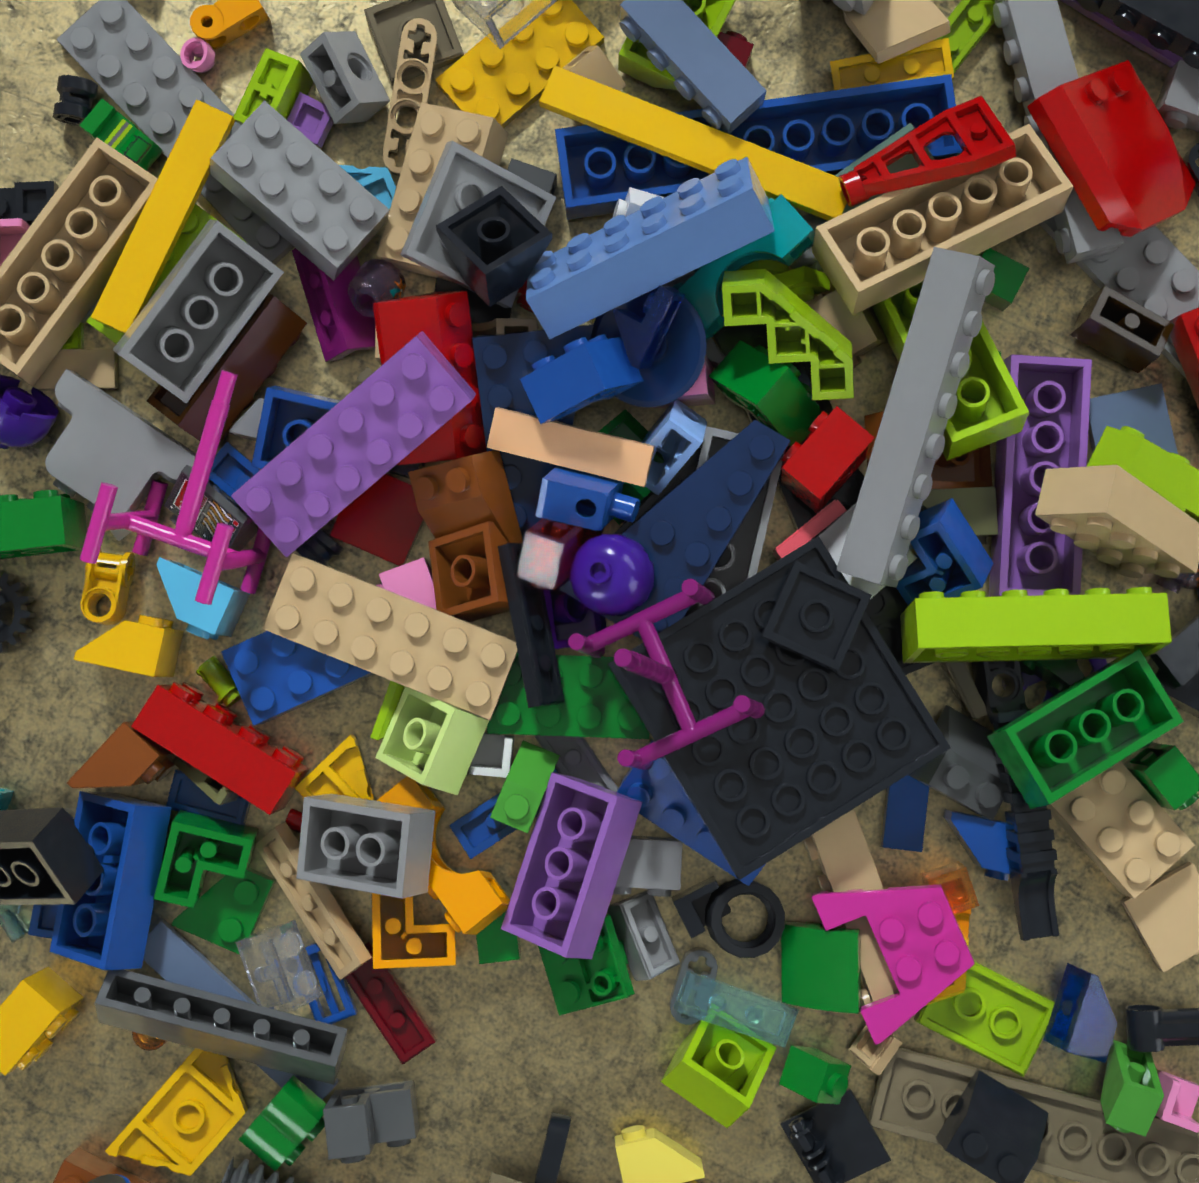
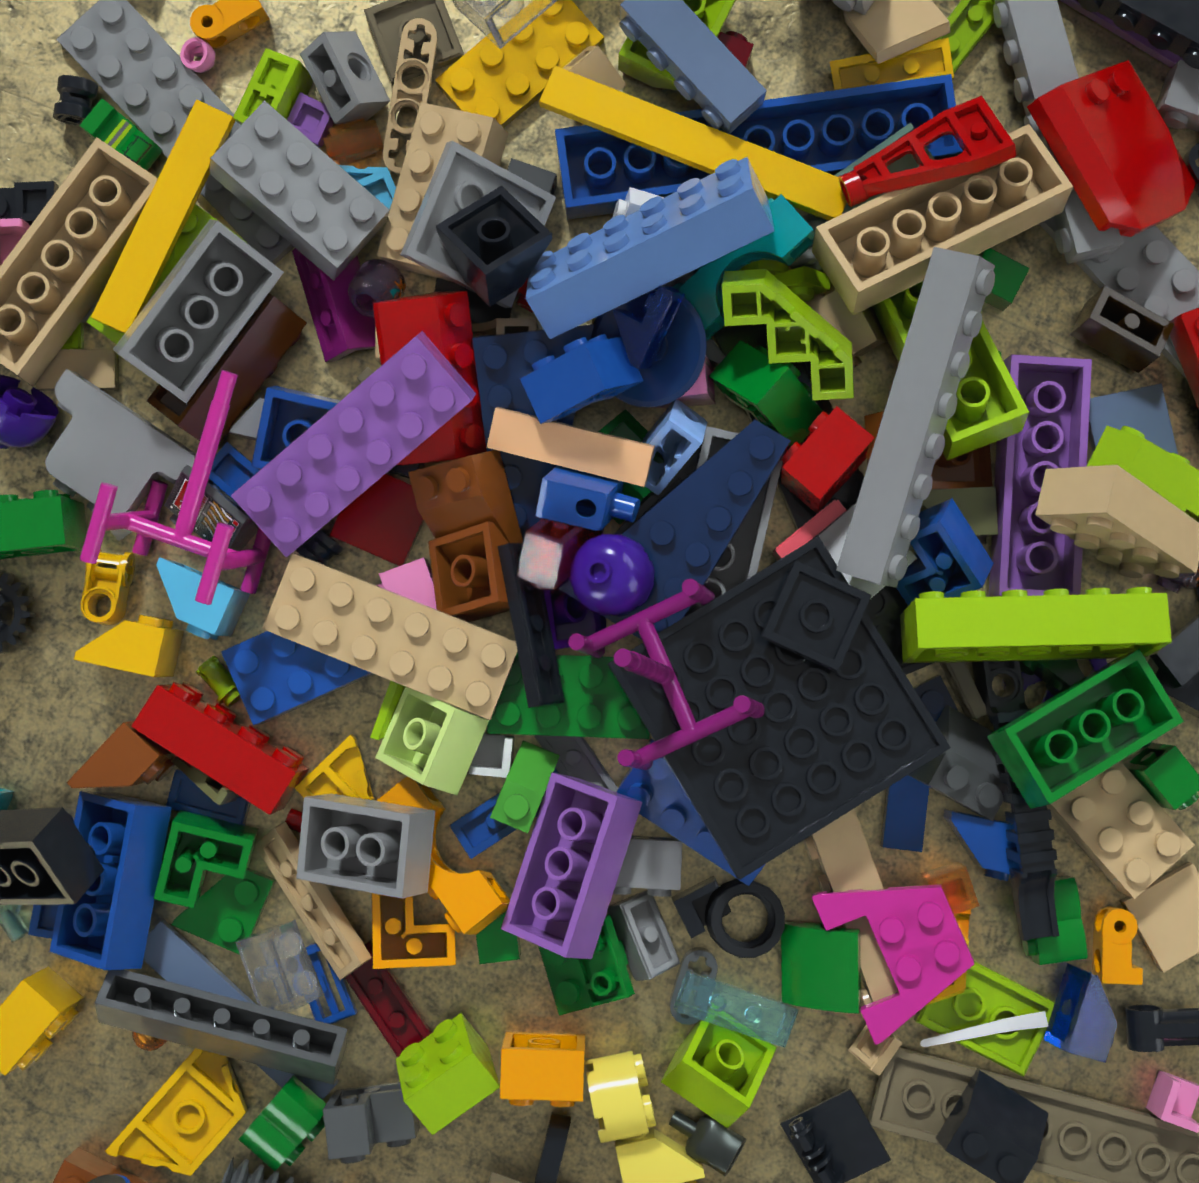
(353, 141): none -> clear orange brick
(446, 1073): none -> lime brick
(542, 1068): none -> light orange brick
(618, 1097): none -> light yellow brick
(709, 1141): none -> pearl dark grey piece
(815, 1075): green brick -> none
(935, 696): none -> dark blue plate
(1021, 1022): none -> white sticker
(1071, 941): none -> green brick
(1112, 947): none -> light orange leg
(1130, 1090): bright green slope -> none

